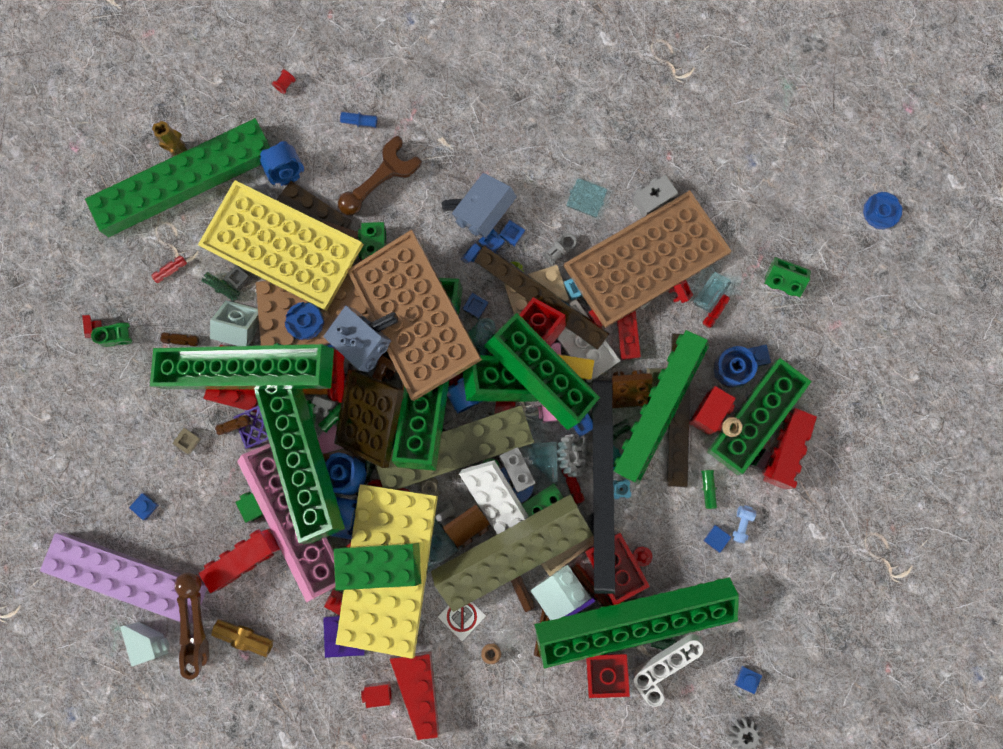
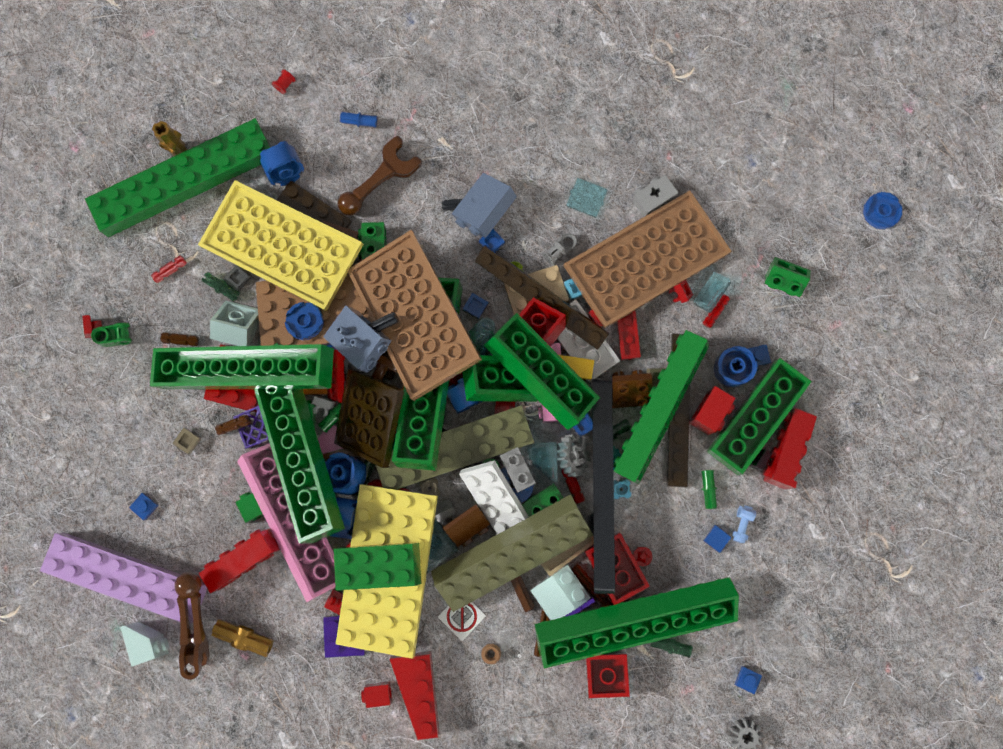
(471, 253): blue plate -> none
(512, 233): blue plate -> none
(671, 665): white beam -> none
(736, 429): tan plate -> none

